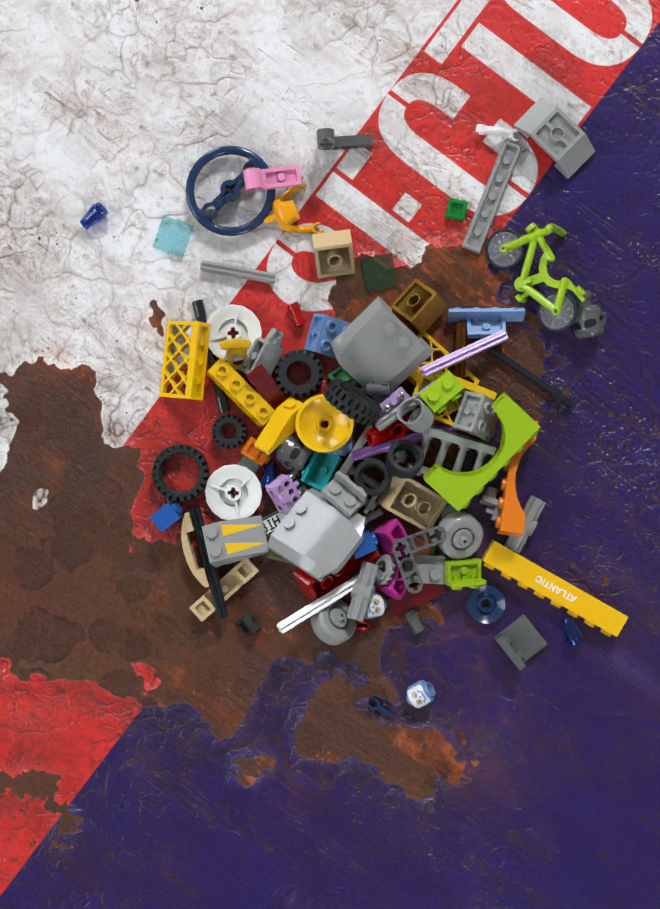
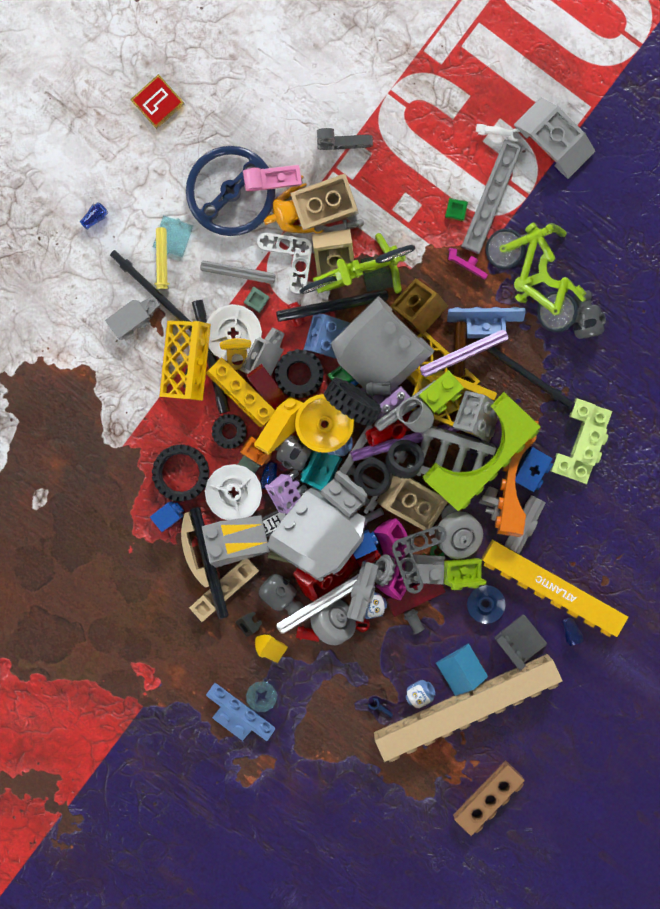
(128, 267): none -> black bar
(131, 317): none -> light grey hinge
(157, 101): none -> red tile
(161, 258): none -> light yellow axle
(237, 716): none -> medium blue bracket
(256, 300): none -> sand green tile
(261, 706): none -> clear light blue gear
(269, 647): none -> yellow tile
(280, 594): none -> dark grey piece
(298, 255): none -> white beam
(306, 633): none -> red pin
(324, 202): none -> tan slope
(330, 306): none -> black axle
(344, 226): none -> light grey piece
(346, 272): none -> lime piece
(462, 670): none -> dark azure slope
(466, 708): none -> tan brick
(470, 265): none -> dark pink piece
(504, 773): none -> medium nougat brick
(543, 465): none -> blue brick
(587, 444): none -> yellowish green bracket

